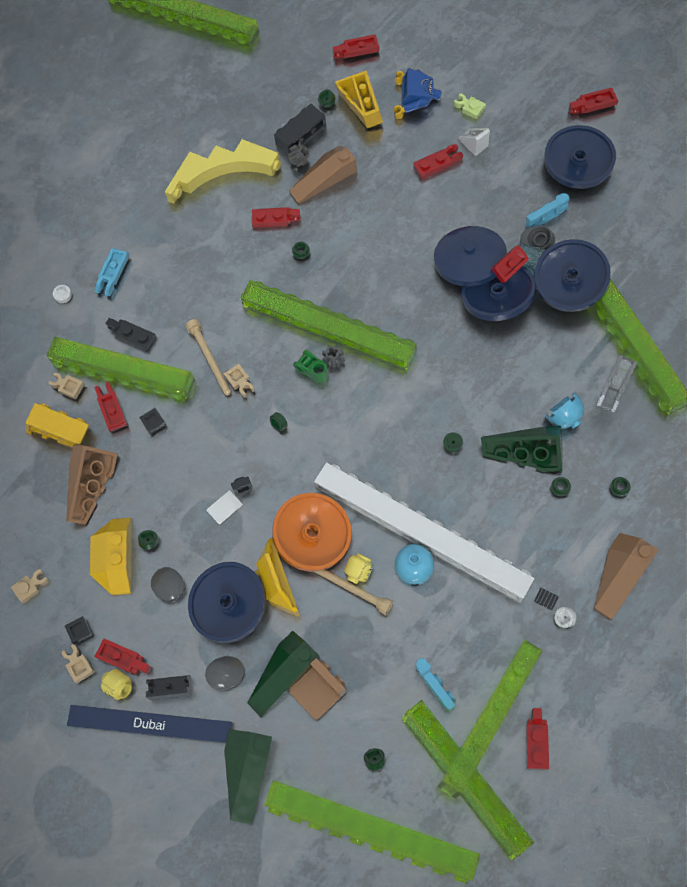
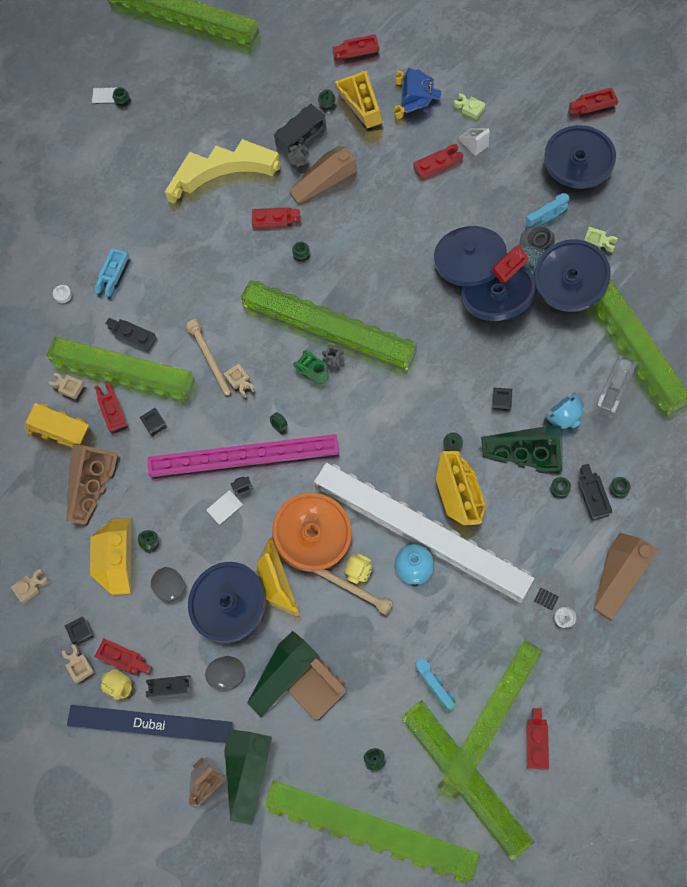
(103, 95): none -> white sticker
(120, 95): none -> dark green plate
(204, 780): none -> medium nougat wedge
(243, 455): none -> dark pink plate
(459, 489): none -> yellow wedge
(502, 398): none -> black plate
(594, 493): none -> black hinge
(599, 239): none -> yellowish green plate

